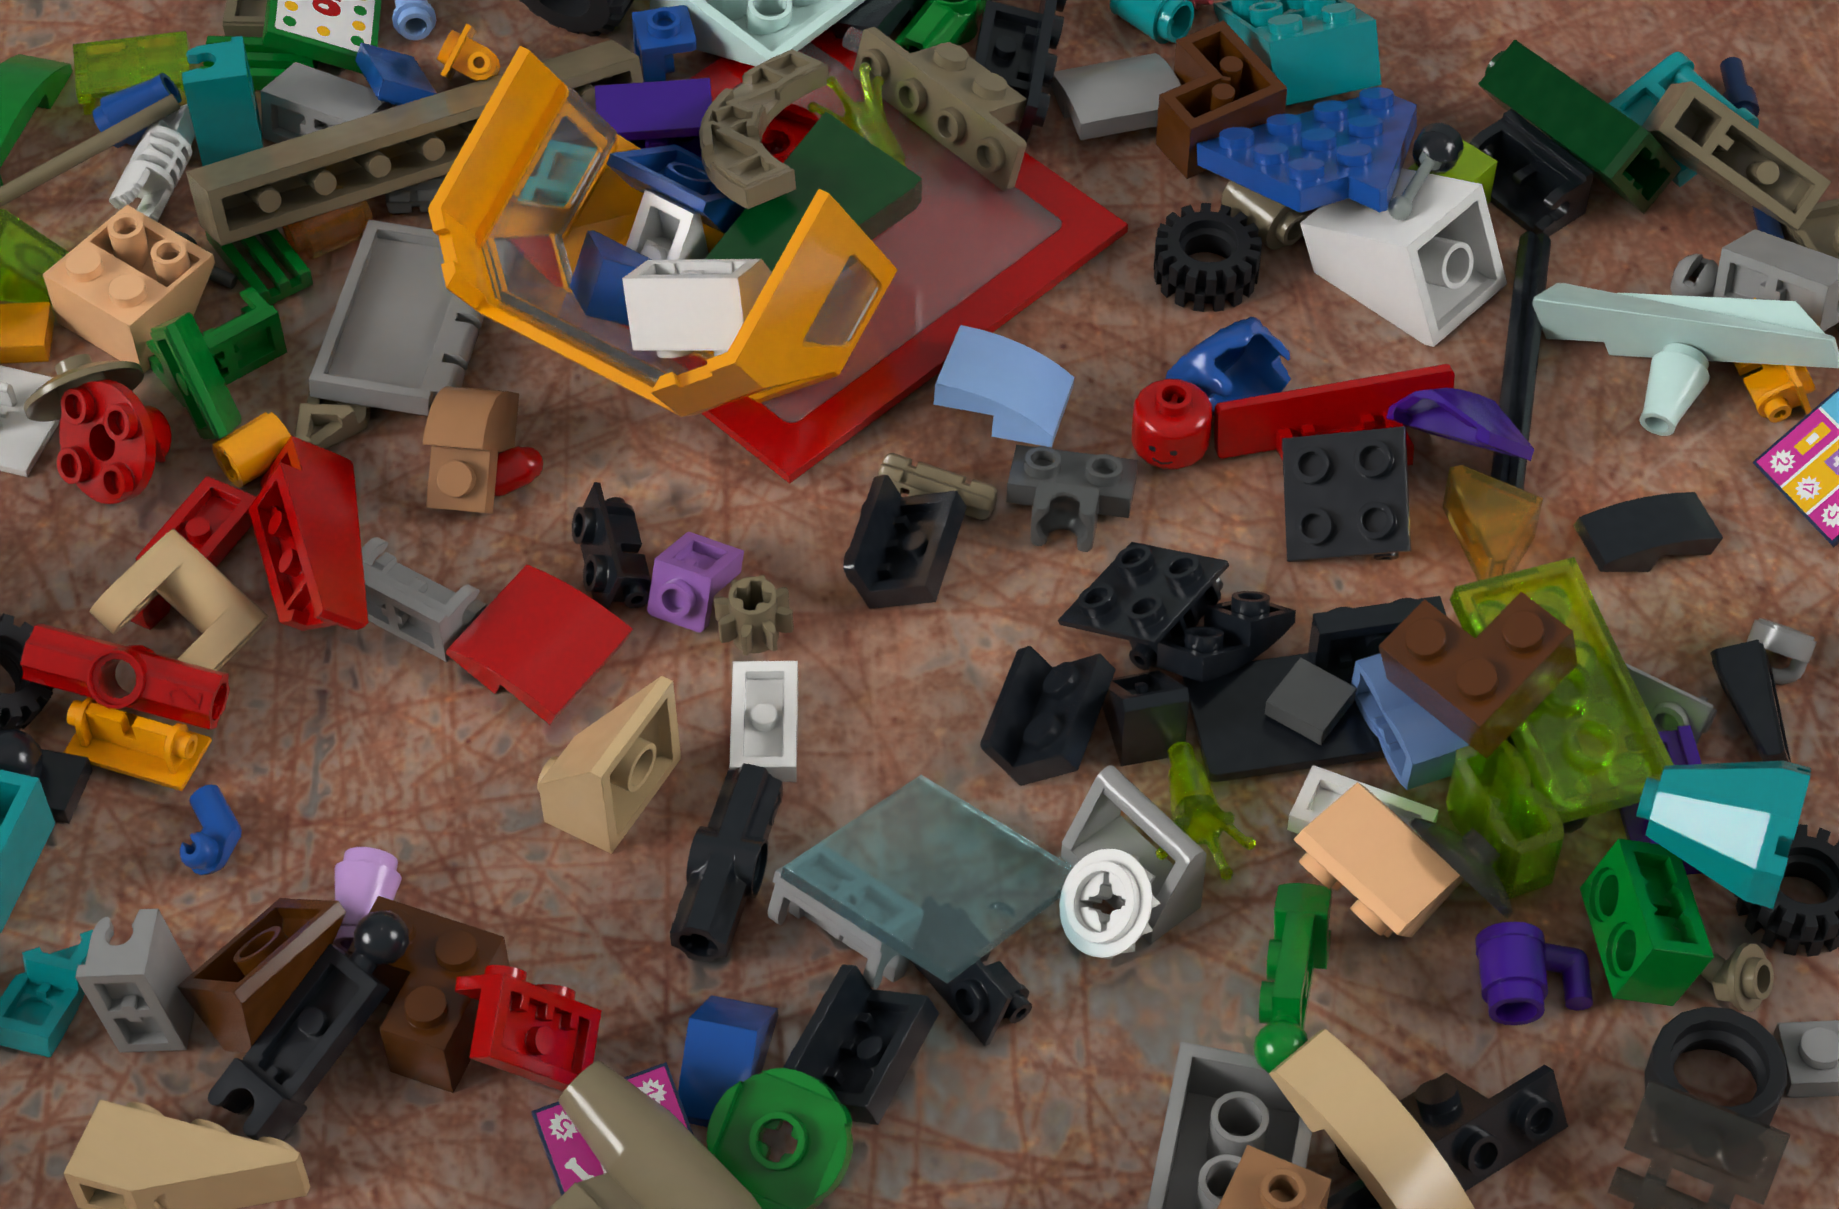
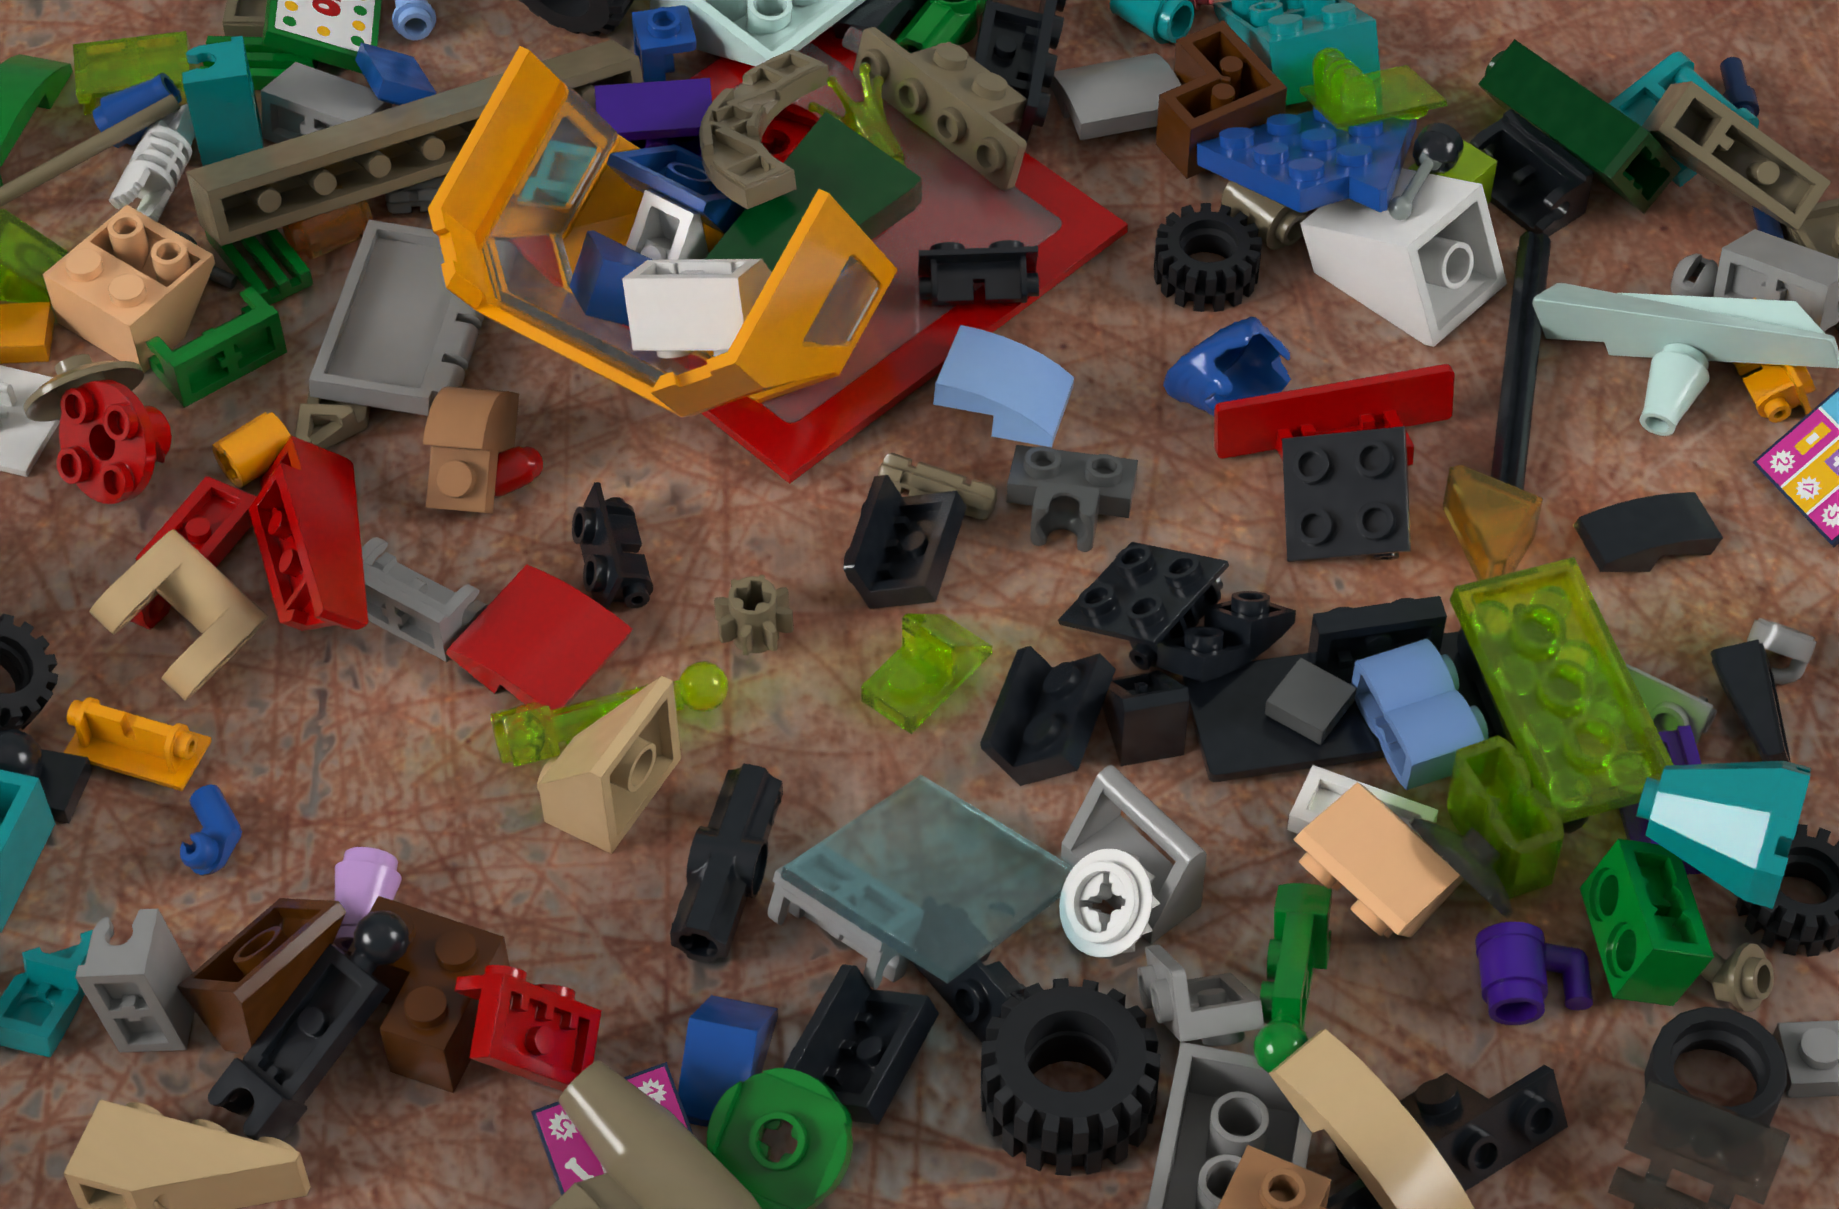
(89, 669): red piece -> none
(196, 376): green slope -> none
(467, 56): light orange hinge -> none
(533, 730): none -> clear neon green plate
(689, 577): medium lavender bracket -> none
(765, 717): white plate -> none
(924, 670): none -> clear neon green slope
(951, 270): none -> black hinge
(1079, 1028): none -> black tyre
(1171, 424): red head -> none
(1196, 807): clear neon green piece -> none
(1197, 1008): none -> light grey bracket
(1355, 98): none -> clear neon green hinge
(1461, 418): dark purple slope -> none
(1484, 682): reddish brown brick -> none

